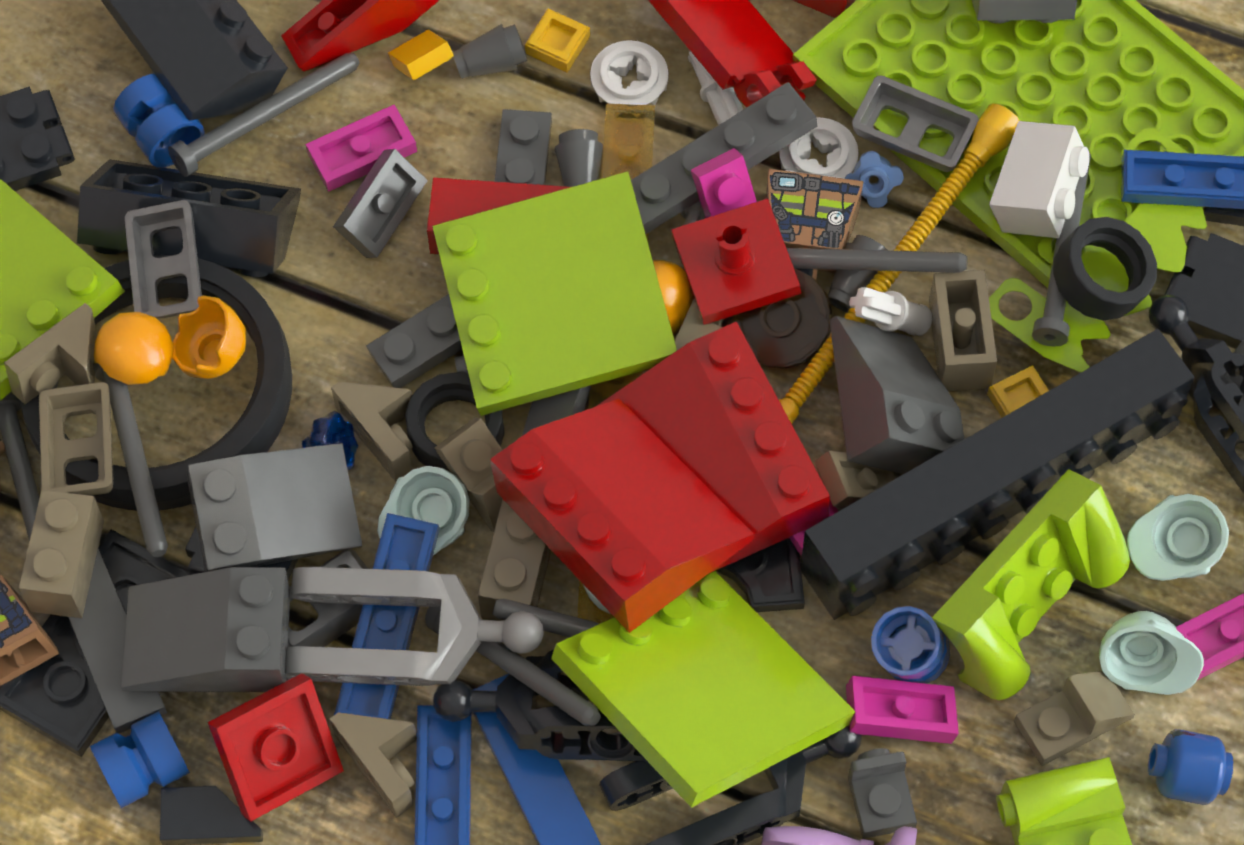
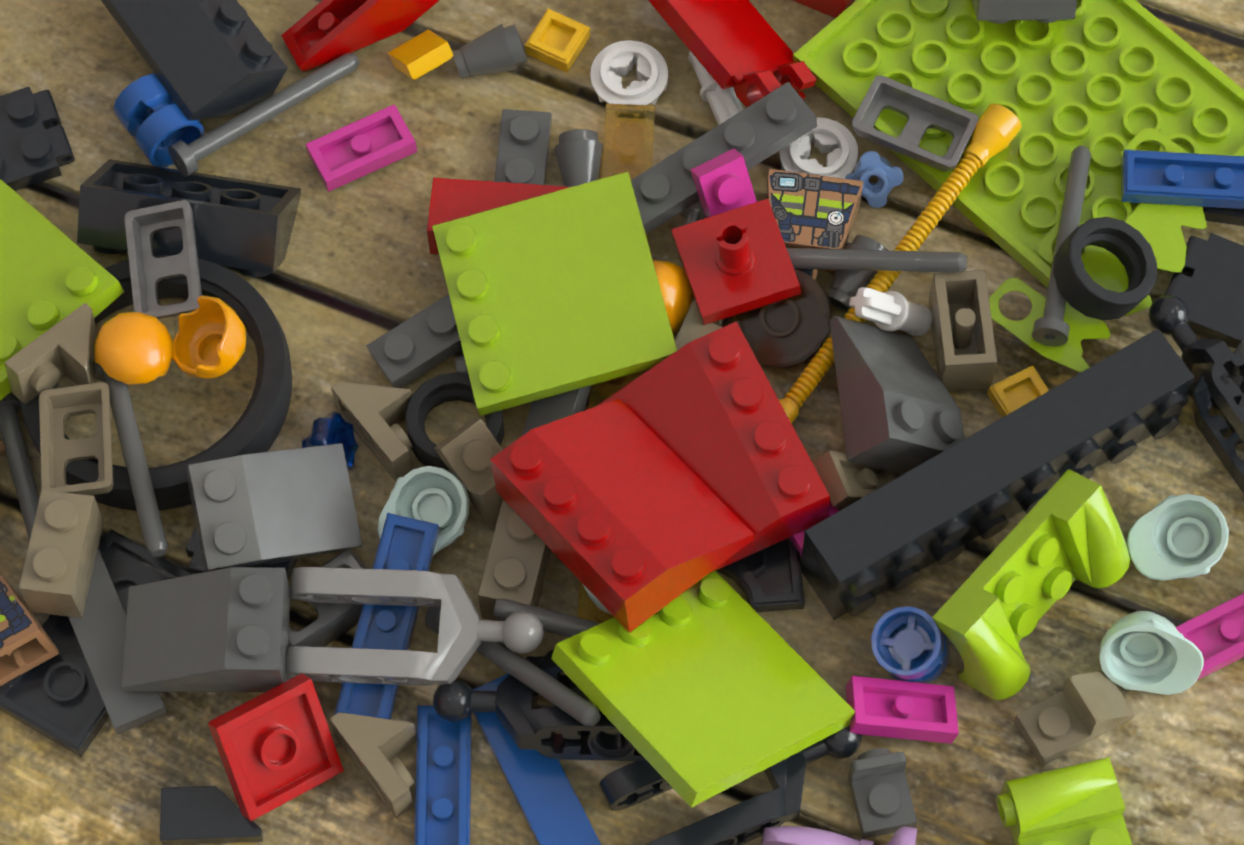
(139, 759): blue wheel -> none
(380, 203): dark grey plate -> none
(1039, 179): white brick -> none
(1191, 766): blue head -> none

